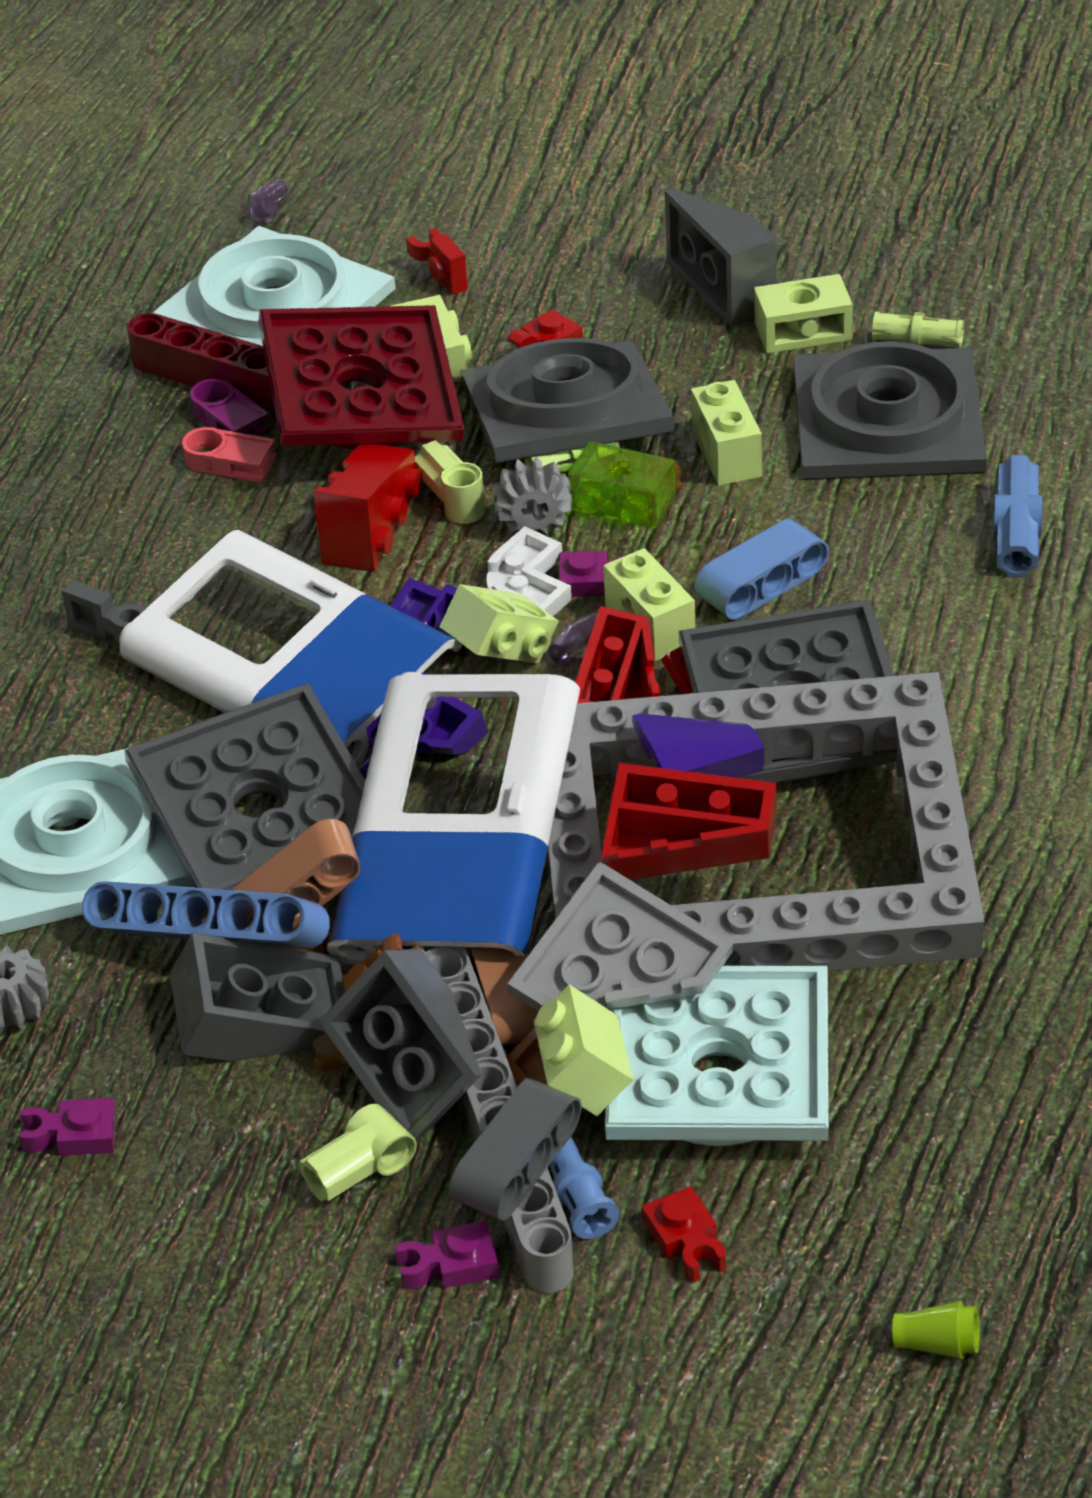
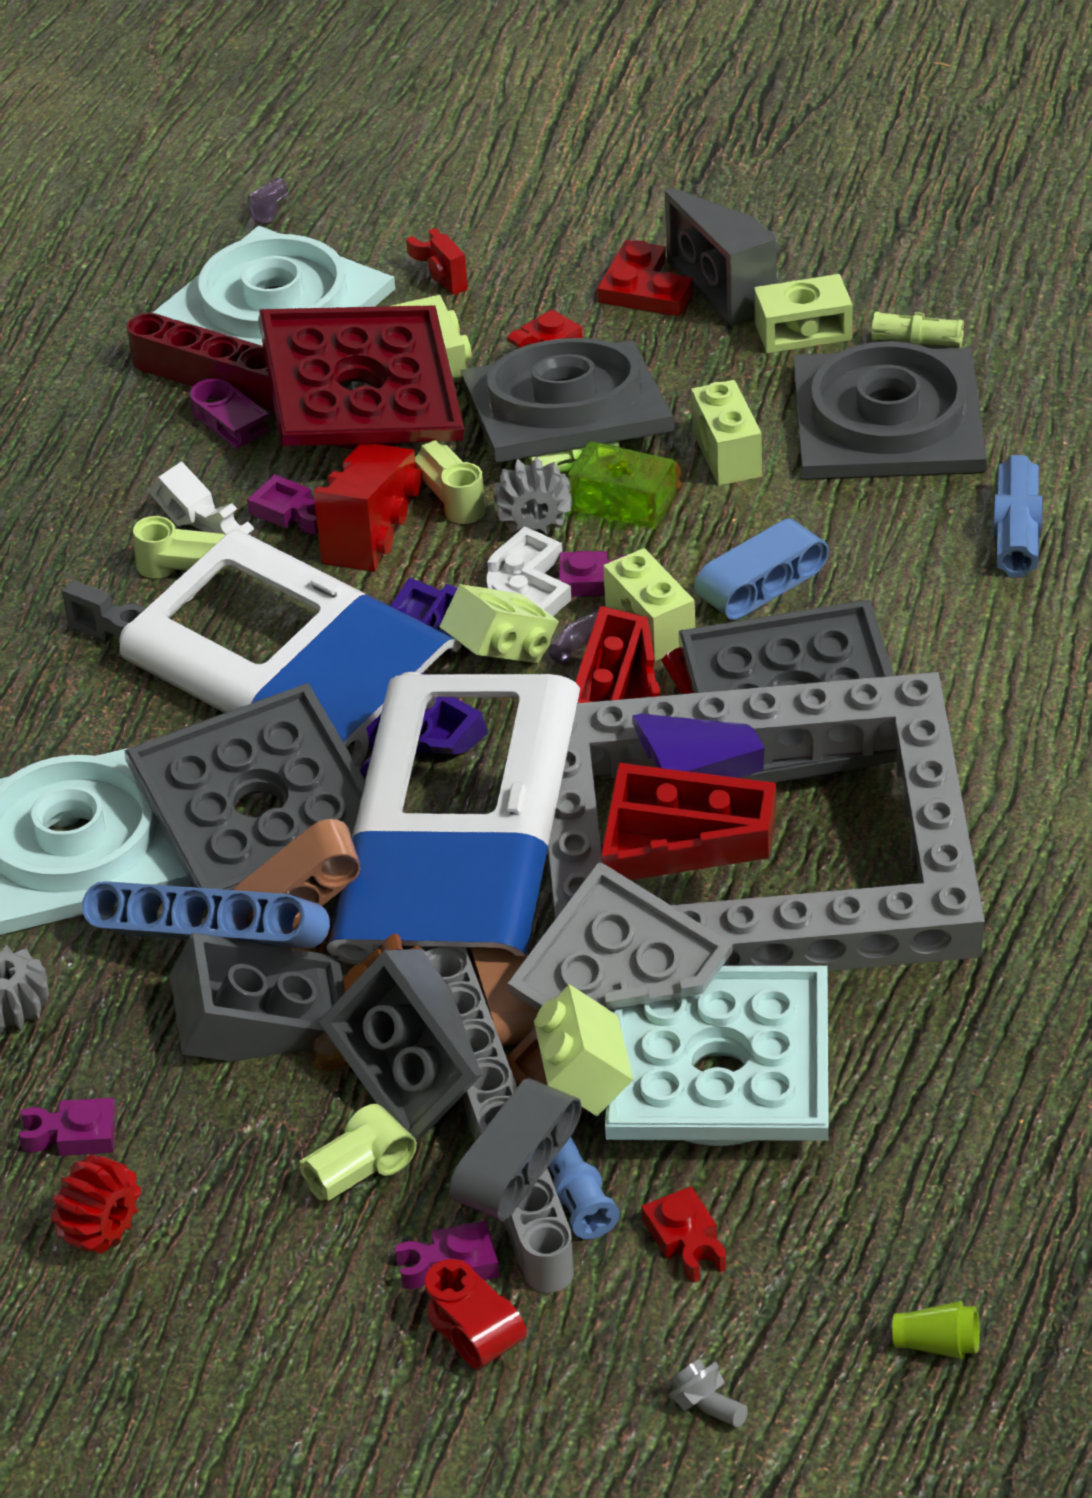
(95, 1204): none -> red gear
(164, 549): none -> yellowish green piece
(191, 503): none -> white piece
(235, 453): coral piece -> none
(284, 502): none -> magenta plate
(471, 1313): none -> red piece
(638, 284): none -> red plate
(698, 1386): none -> light grey plate

